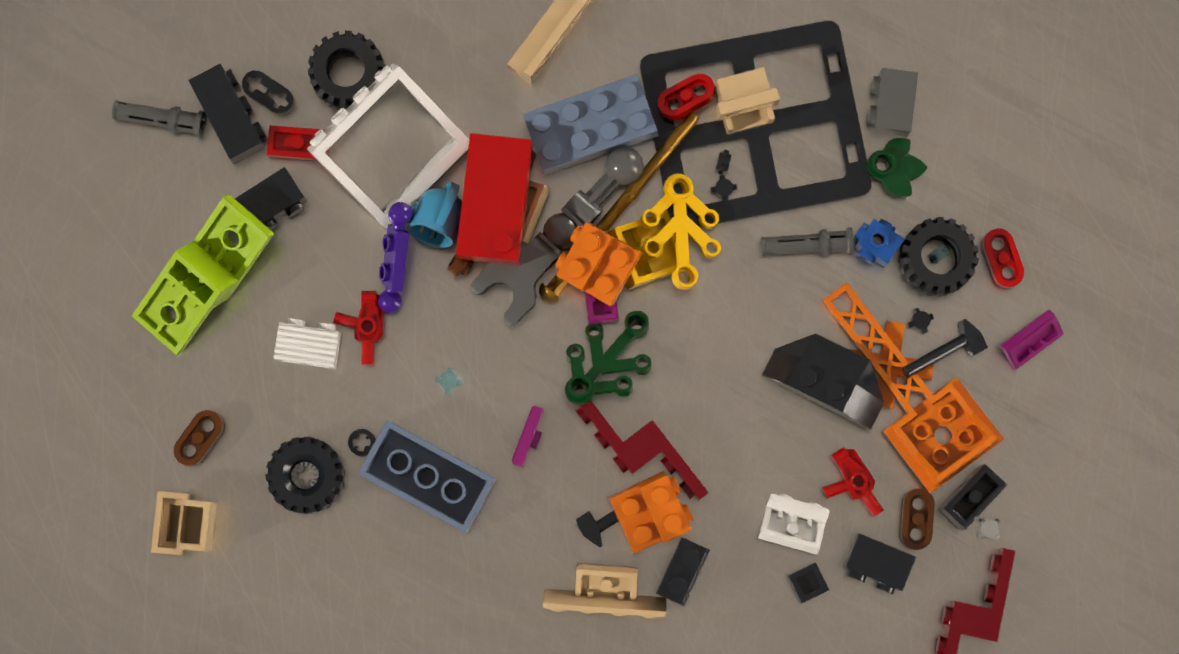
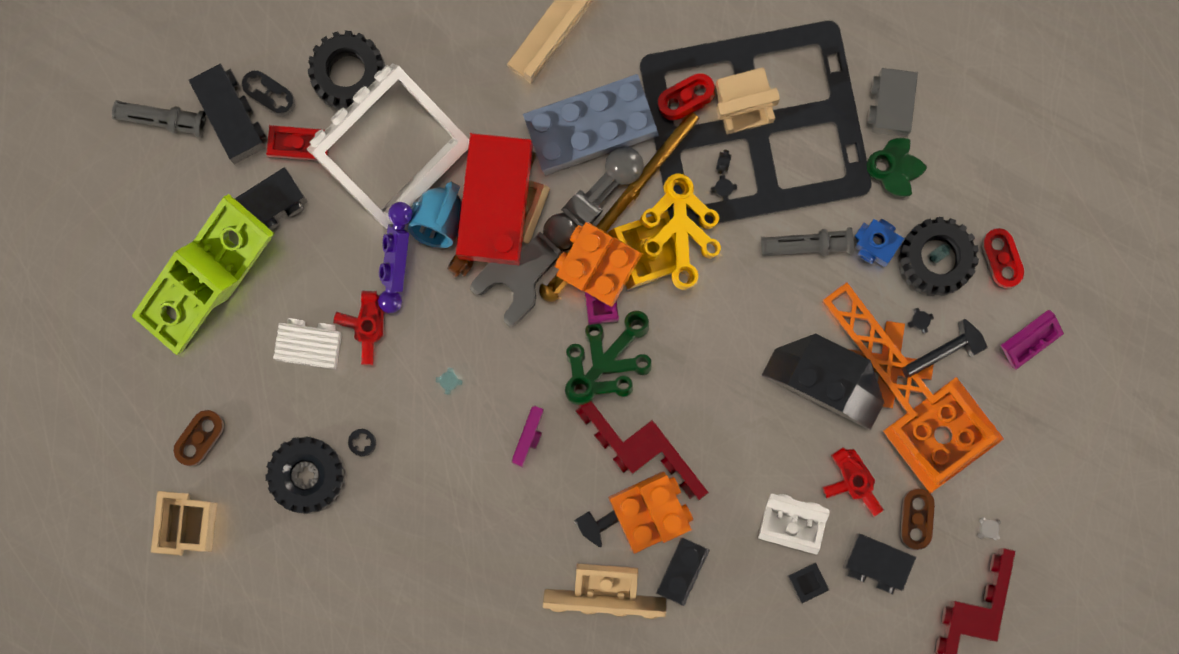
(427, 476): sand blue brick -> none
(973, 497): black brick -> none

